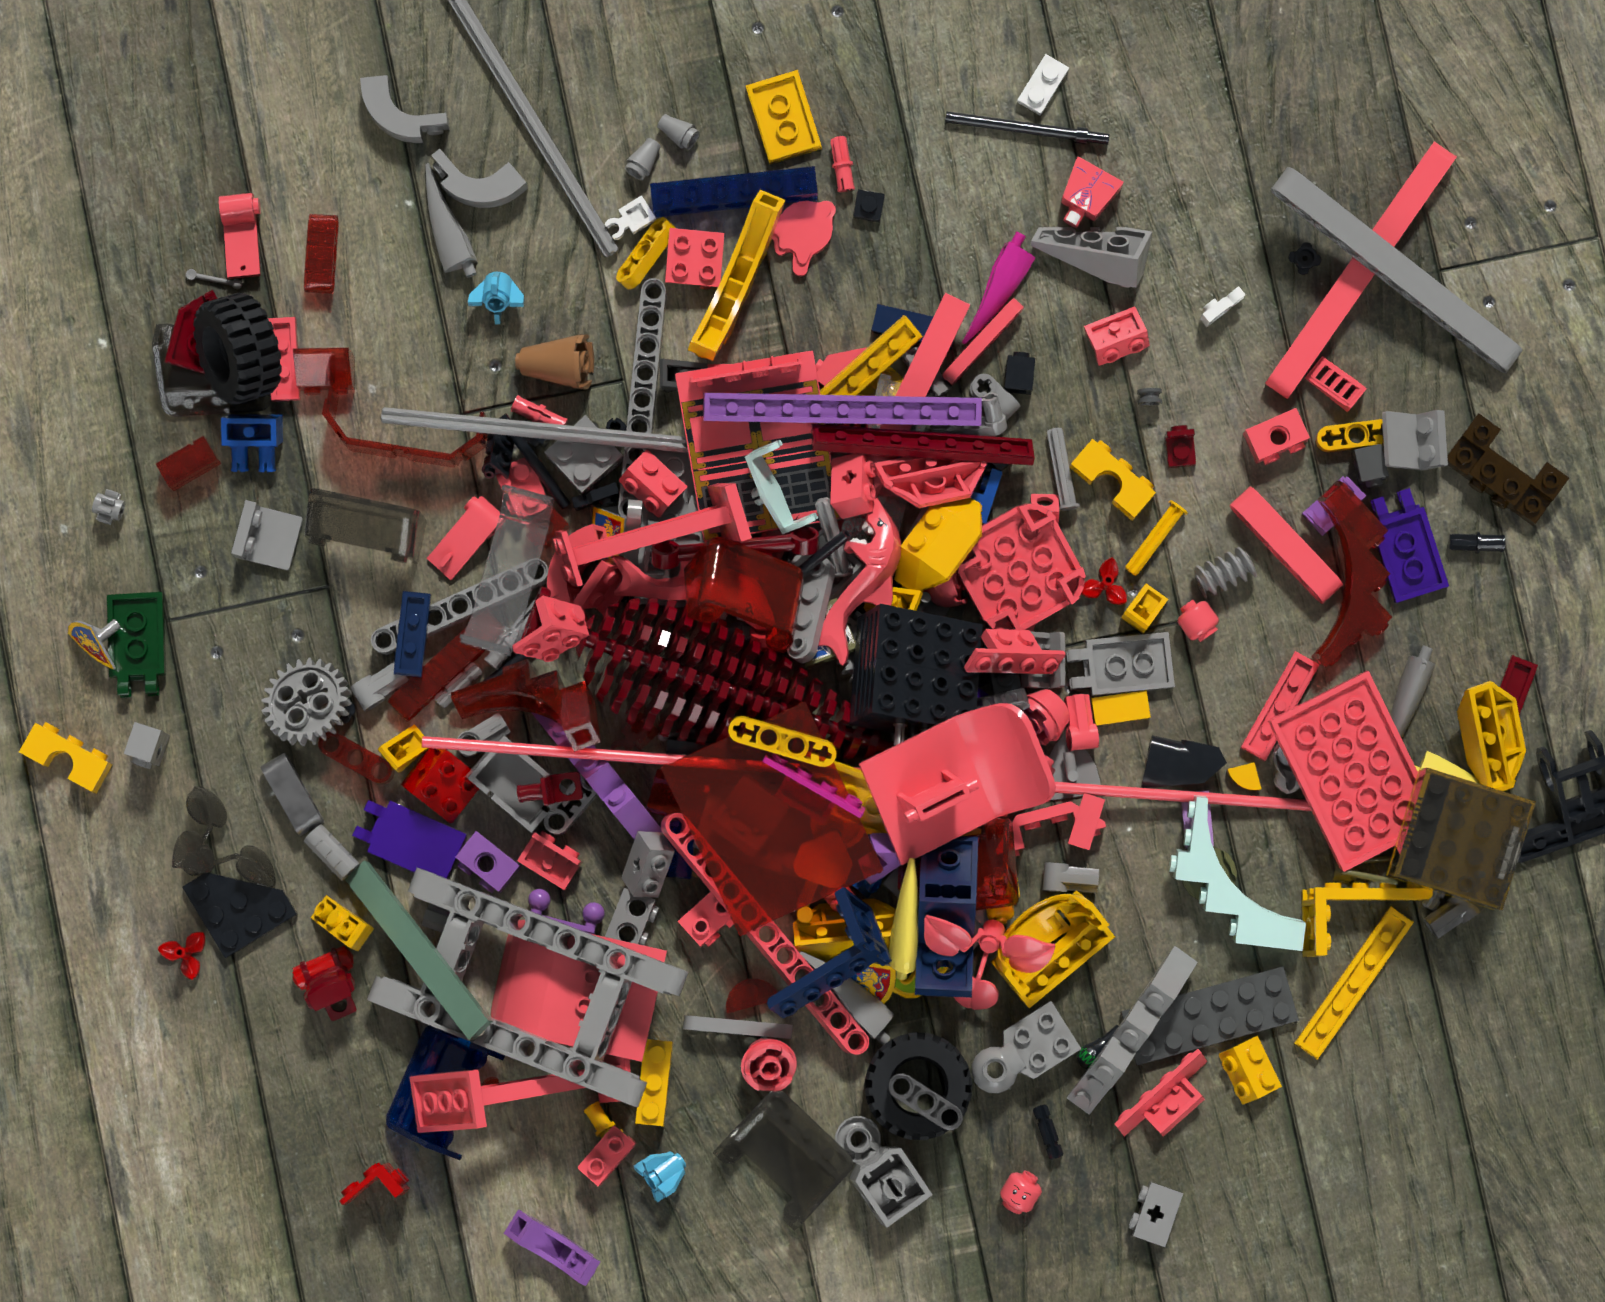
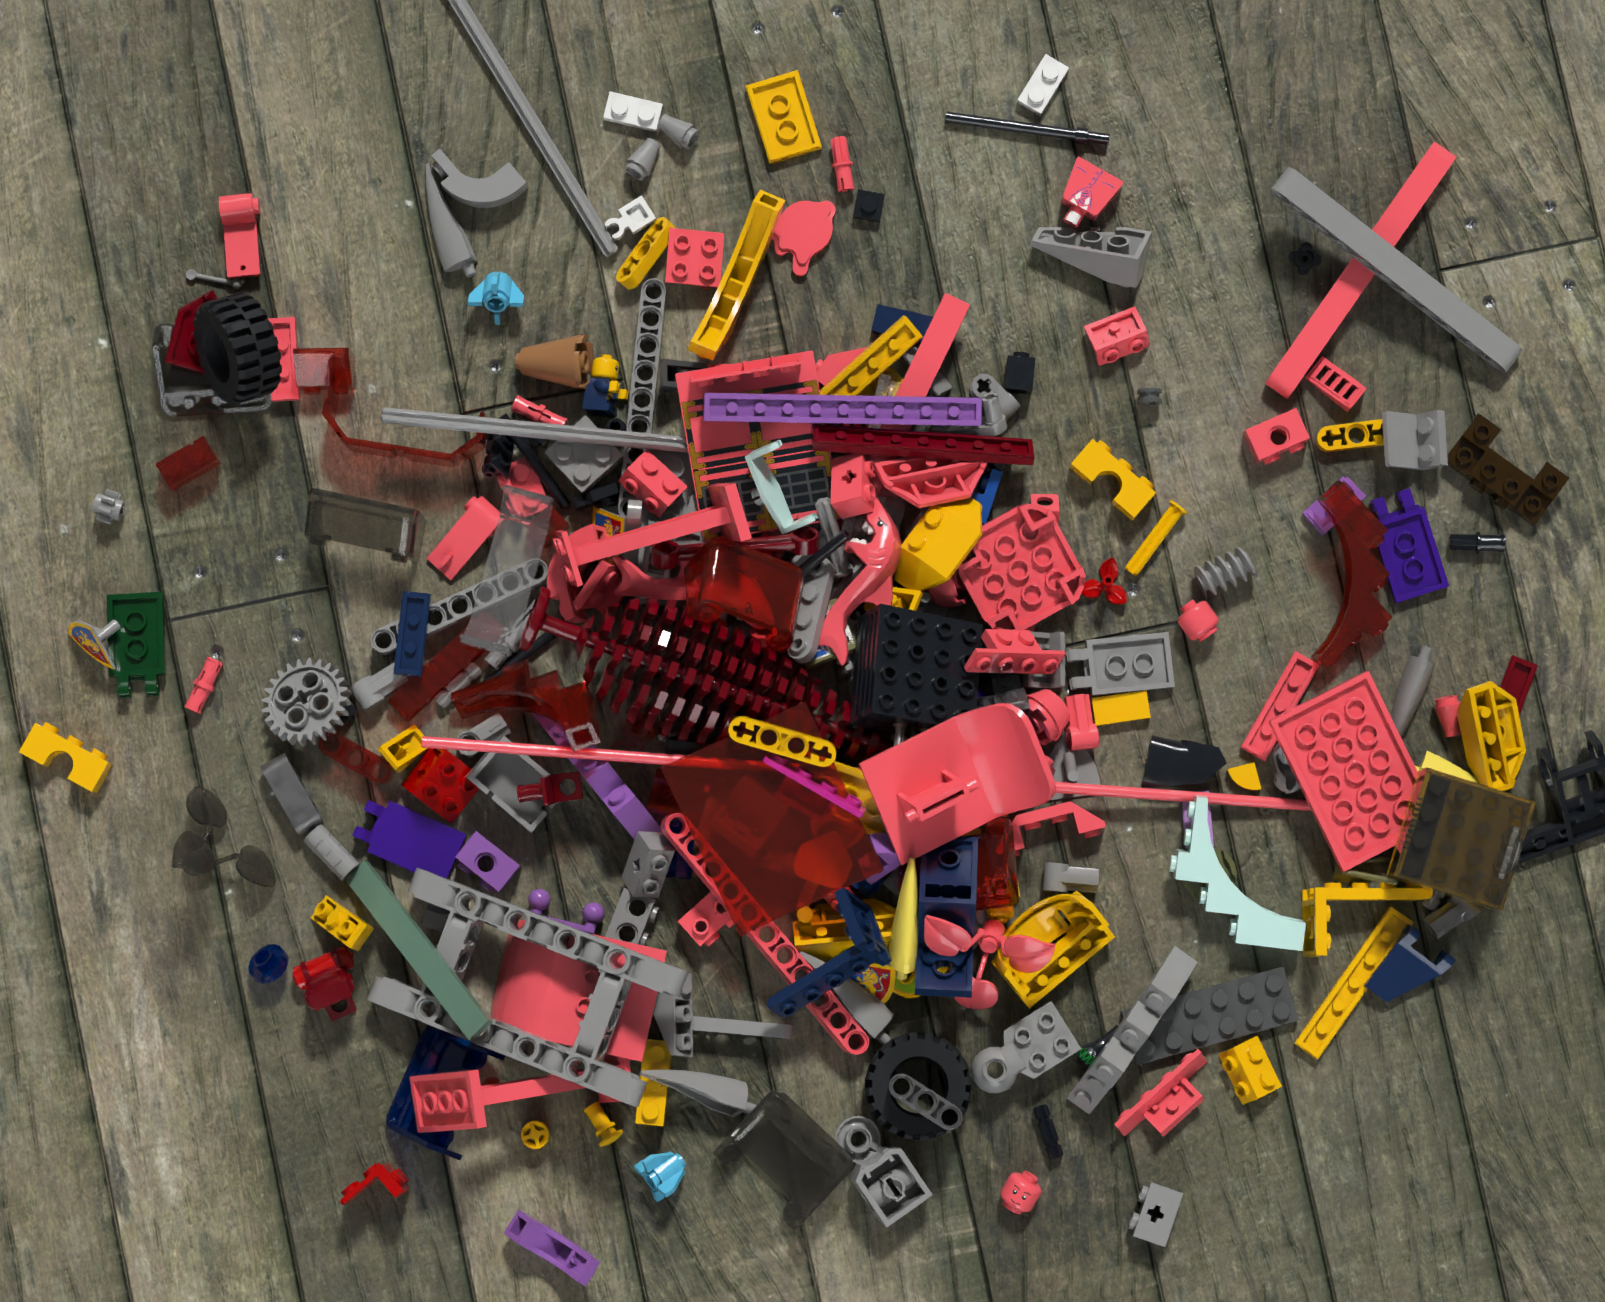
(146, 745): light grey brick -> none
(172, 951): red plant -> none
(203, 685): none -> coral pin
(237, 910): black plate -> none
(248, 430): blue brick -> none
(266, 536): light grey bracket -> none
(268, 963): none -> clear blue plate
(321, 253): clear red beam -> none
(397, 124): light grey arch -> none
(530, 1135): none -> yellow wheel
(550, 860): coral bracket -> none
(561, 629): coral bracket -> none
(577, 811): light grey beam -> none
(603, 388): none -> piece
(606, 1155): coral bracket -> none
(633, 111): none -> white plate
(675, 1020): none -> light grey slope
(711, 1090): none -> light grey piece
(732, 191): clear blue brick -> none
(749, 994): clear red plate -> none
(768, 1065): coral cone -> none
(982, 341): coral beam -> none
(1004, 279): dark pink piece -> none
(1062, 469): light grey axle -> none
(1086, 821): coral sticker -> none
(1144, 608): yellow slope -> none
(1180, 447): dark red bracket -> none
(1215, 309): white plate -> none
(1286, 545): coral beam -> none
(1370, 466): dark grey brick -> none
(1406, 968): none -> dark blue flag
(1446, 710): none -> coral cone

